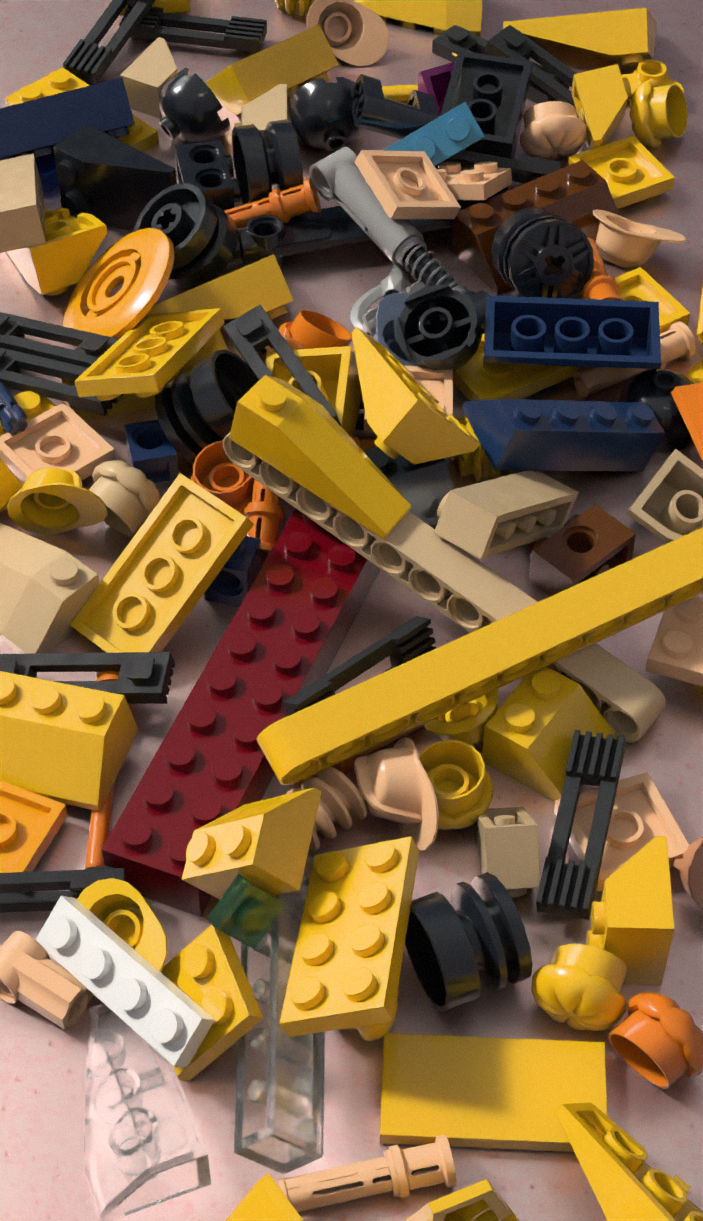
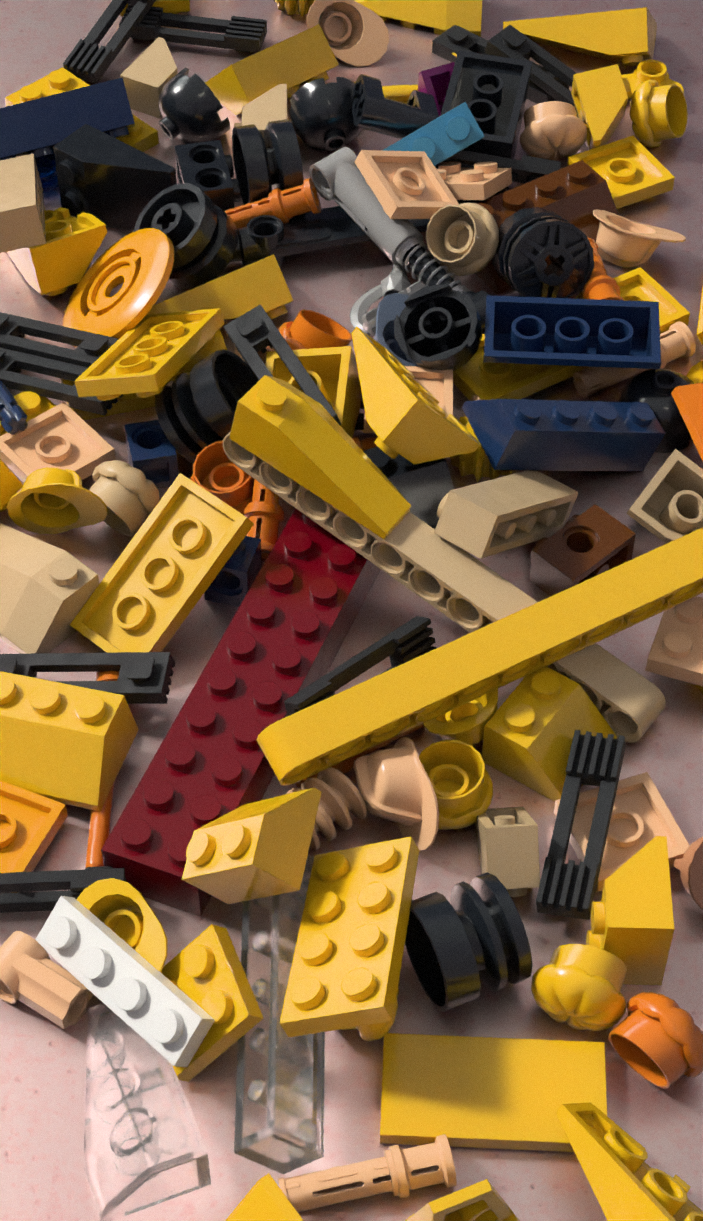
(246, 911): clear green plate -> none
(463, 238): none -> tan piece

